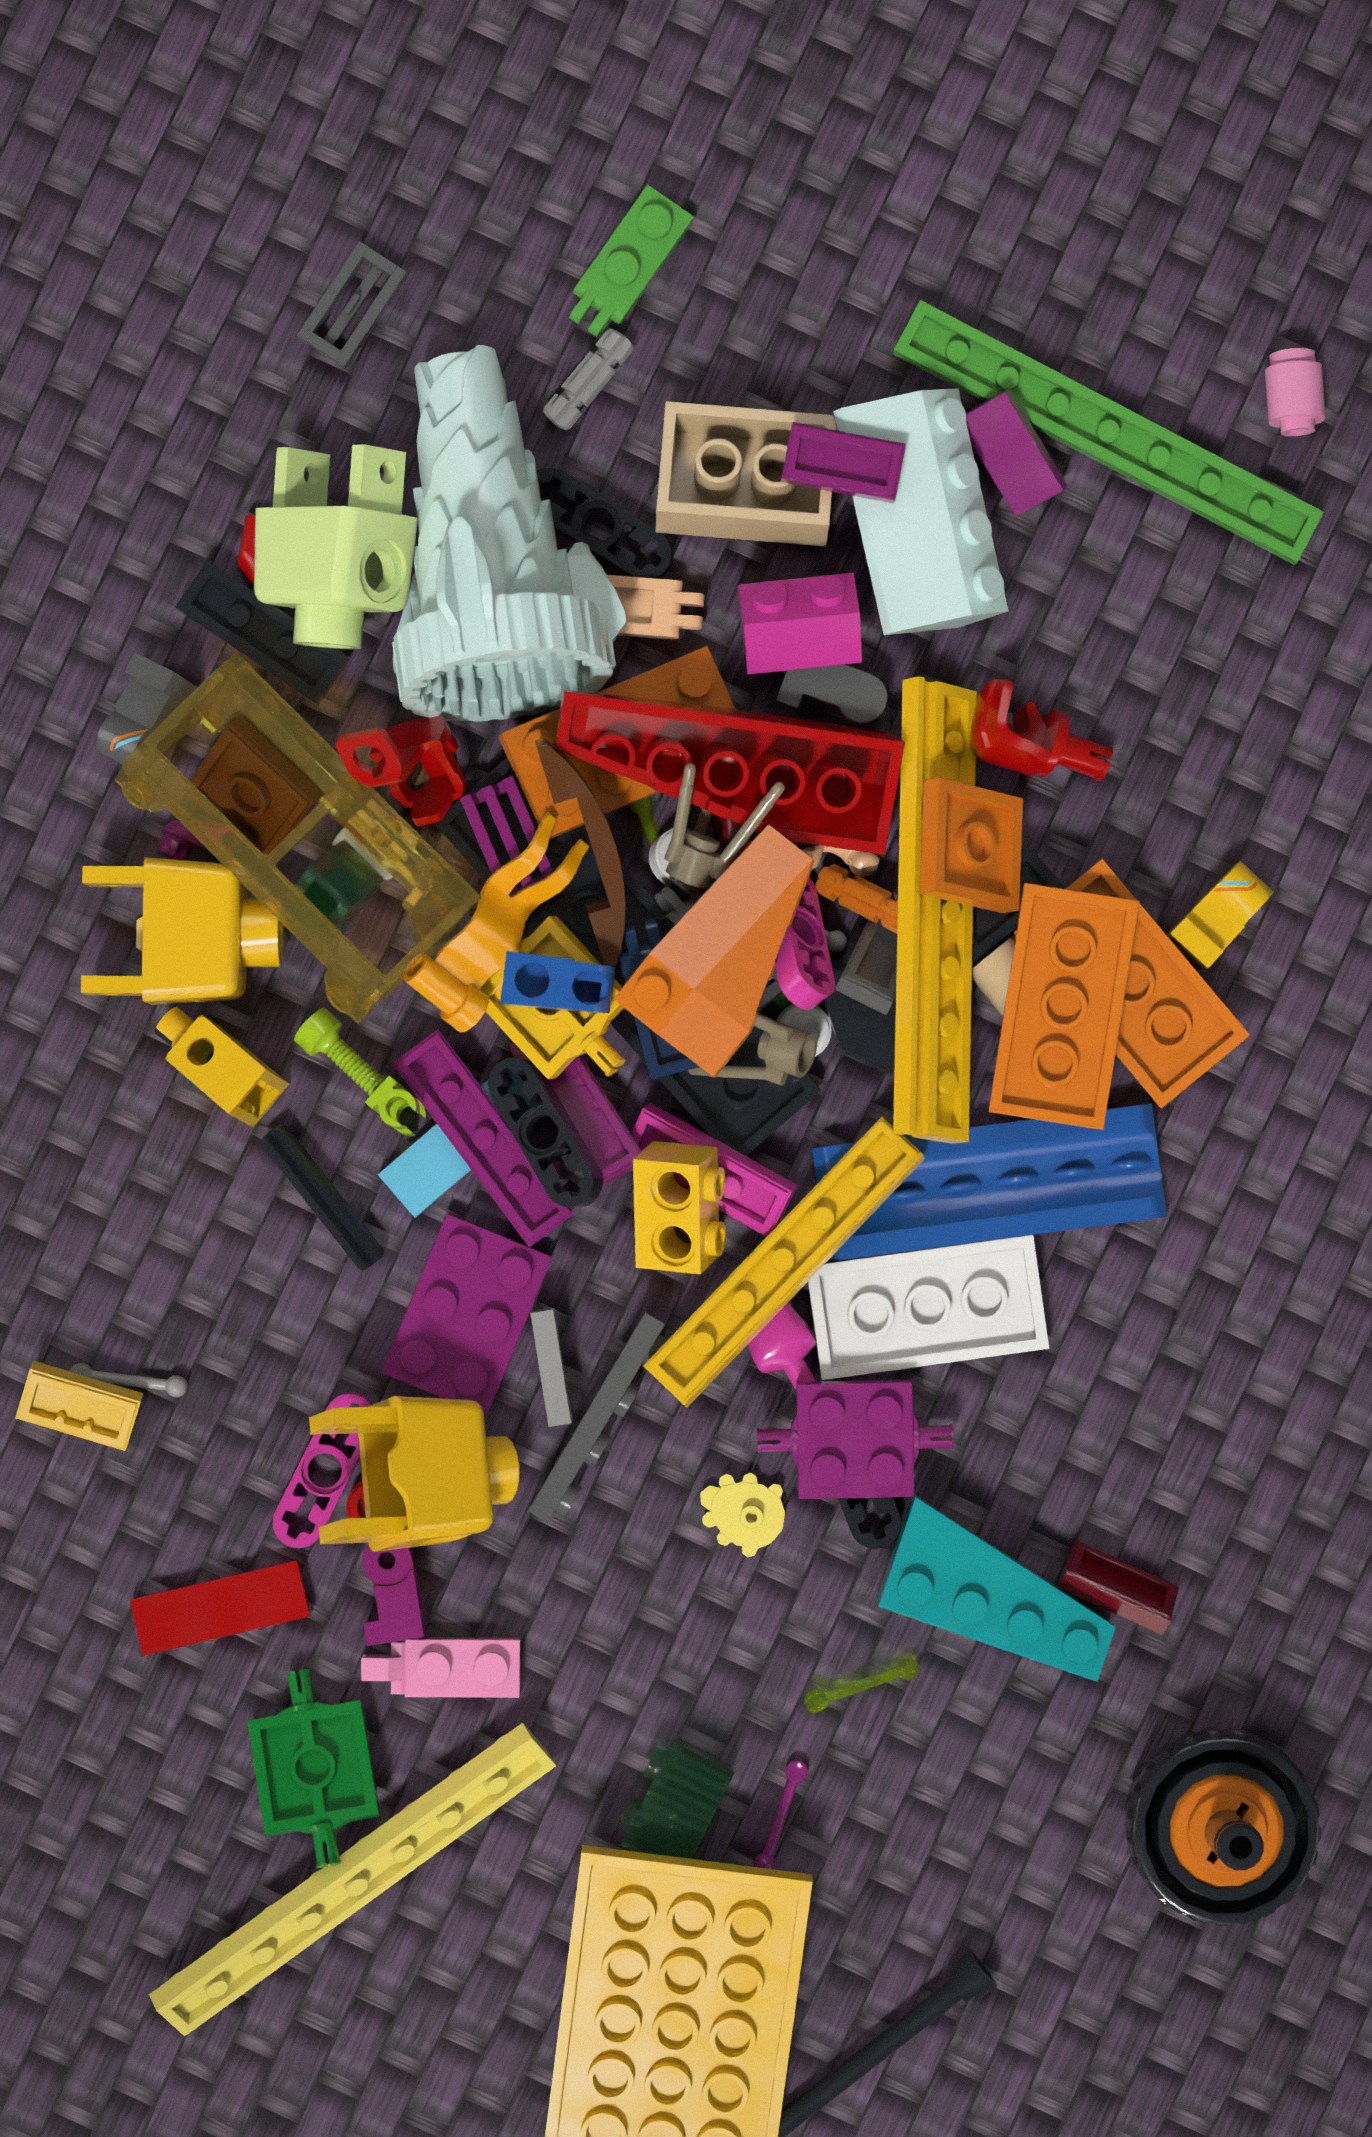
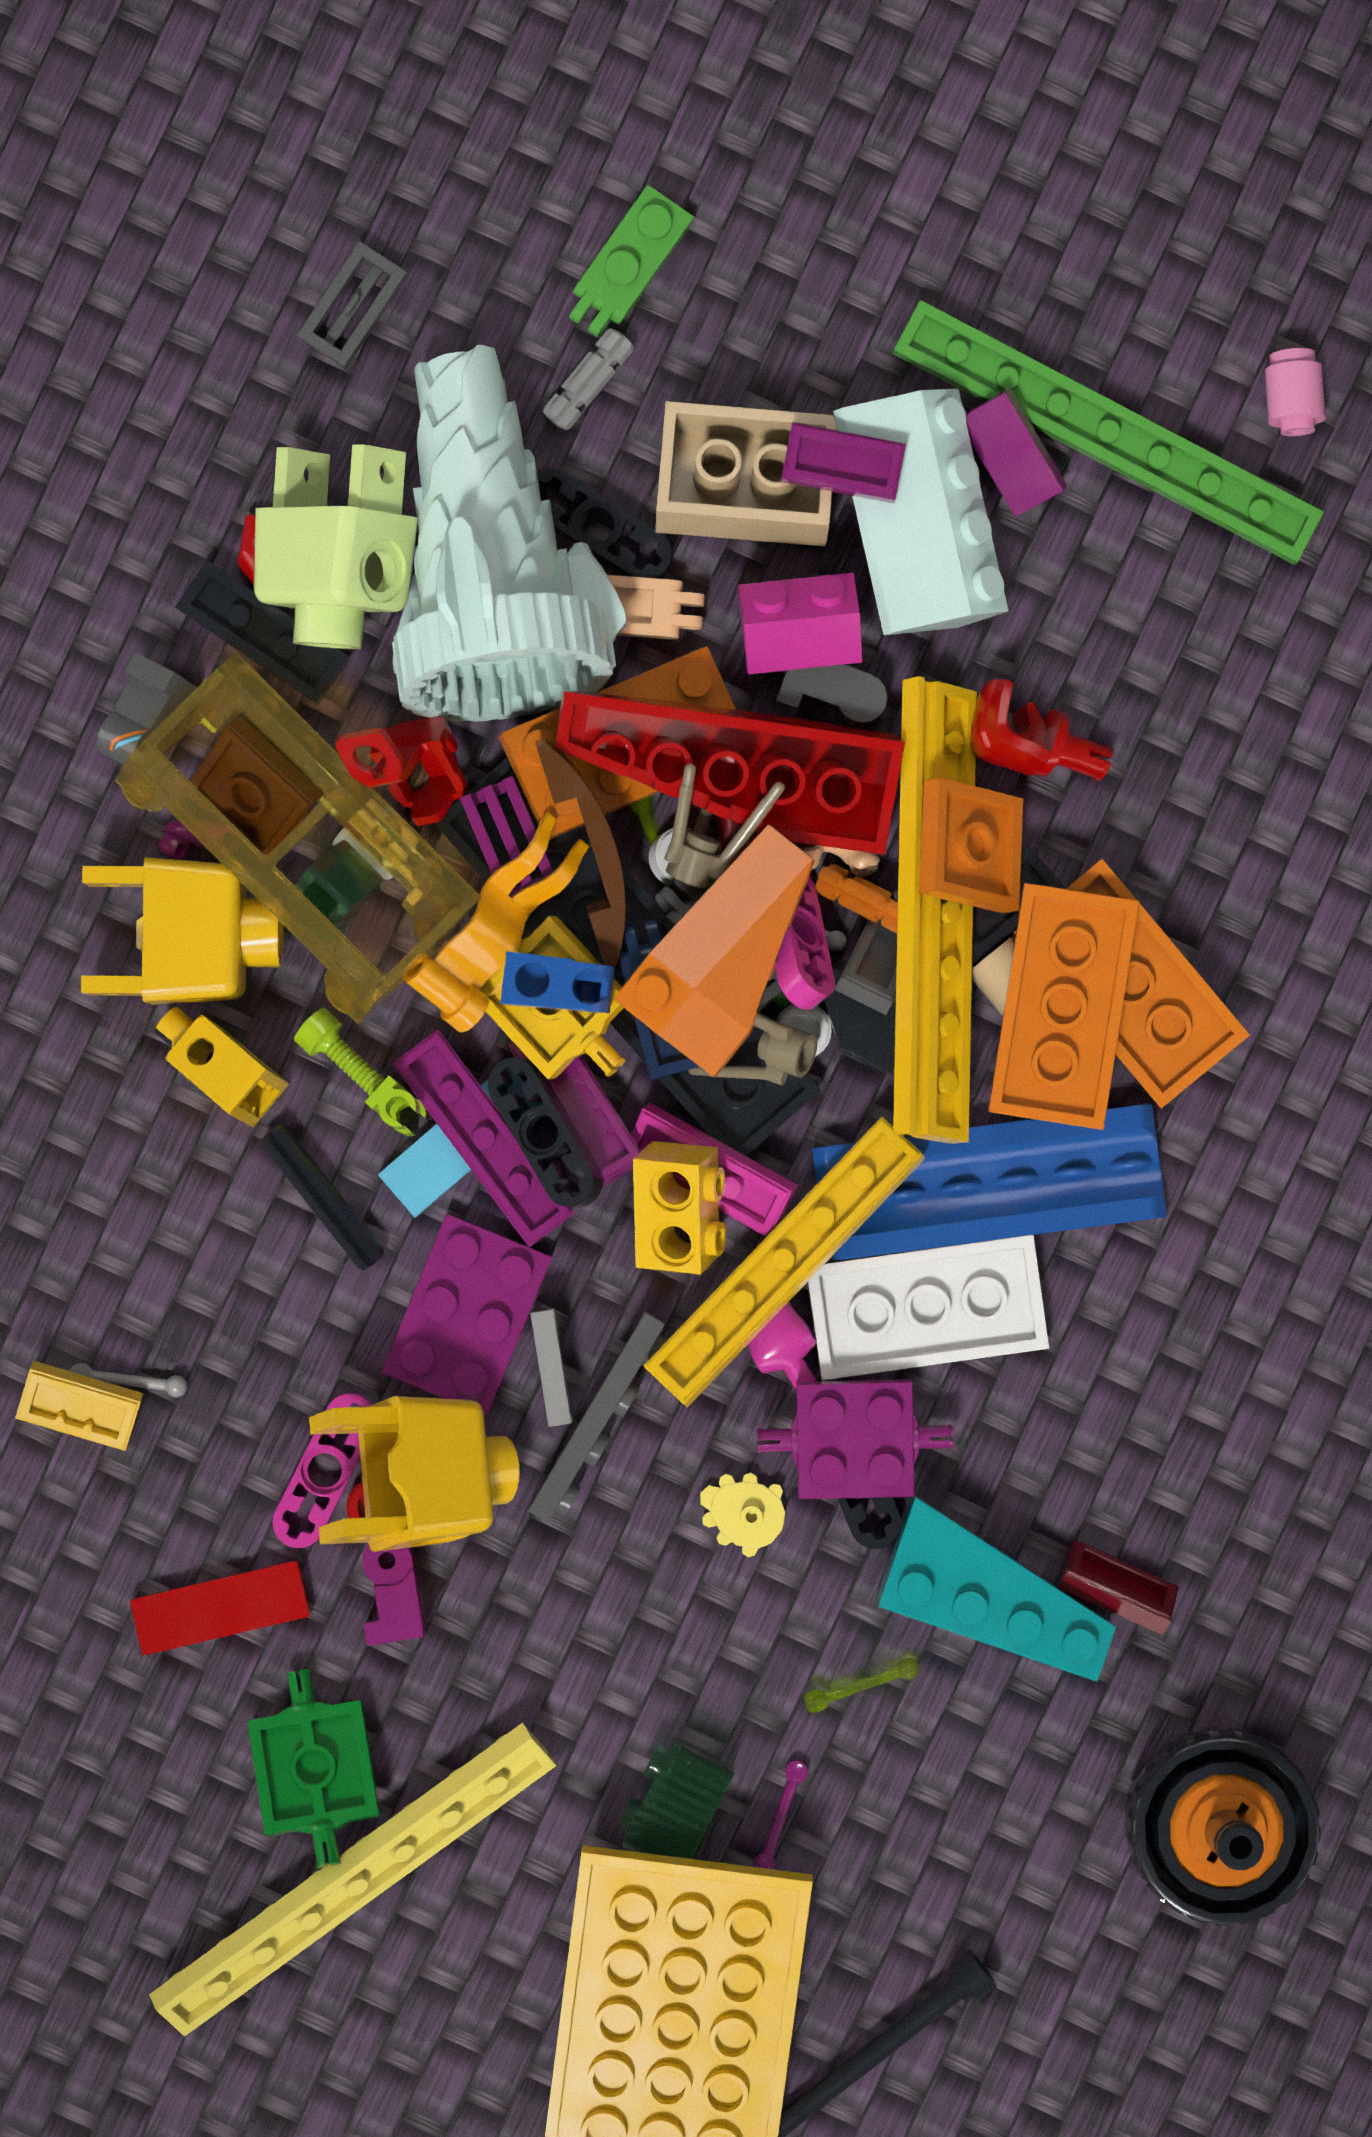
(448, 1667): bright pink hinge -> none
(1219, 916): yellow leg -> none

